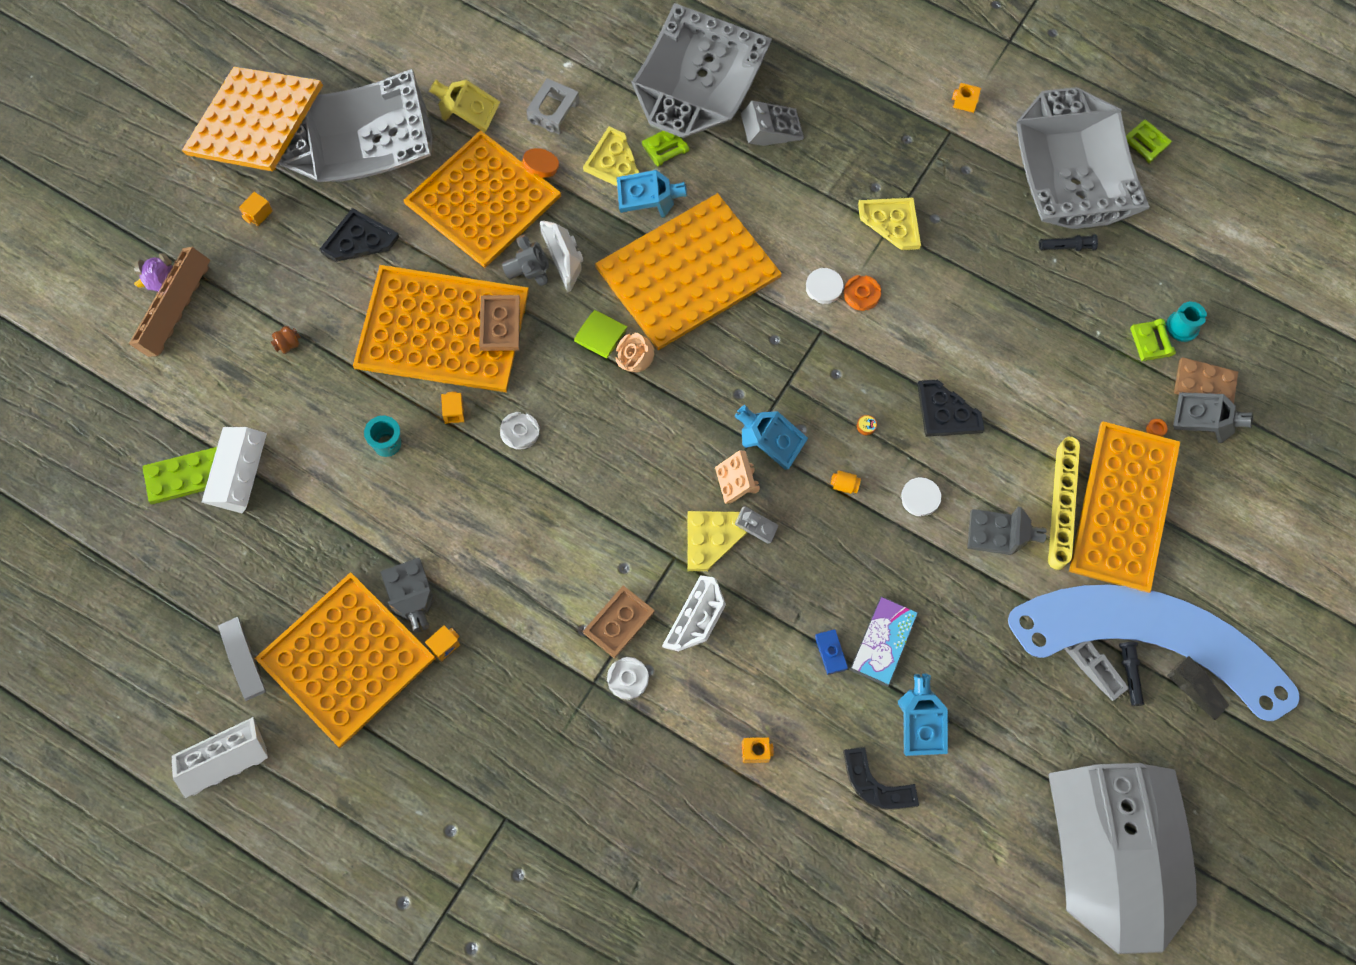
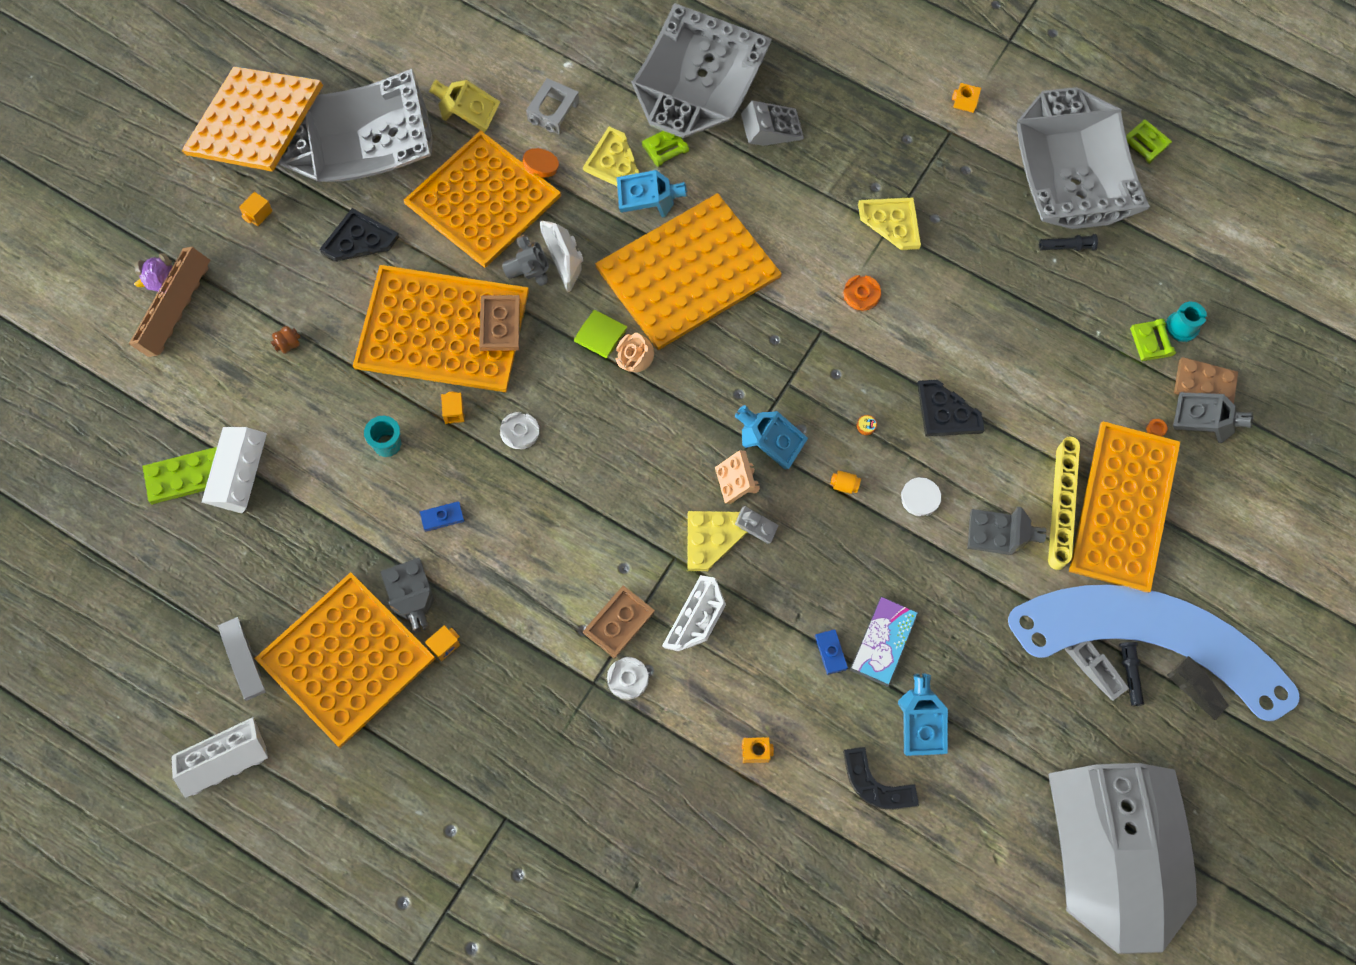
(441, 516): none -> blue plate
(824, 285): white tile -> none

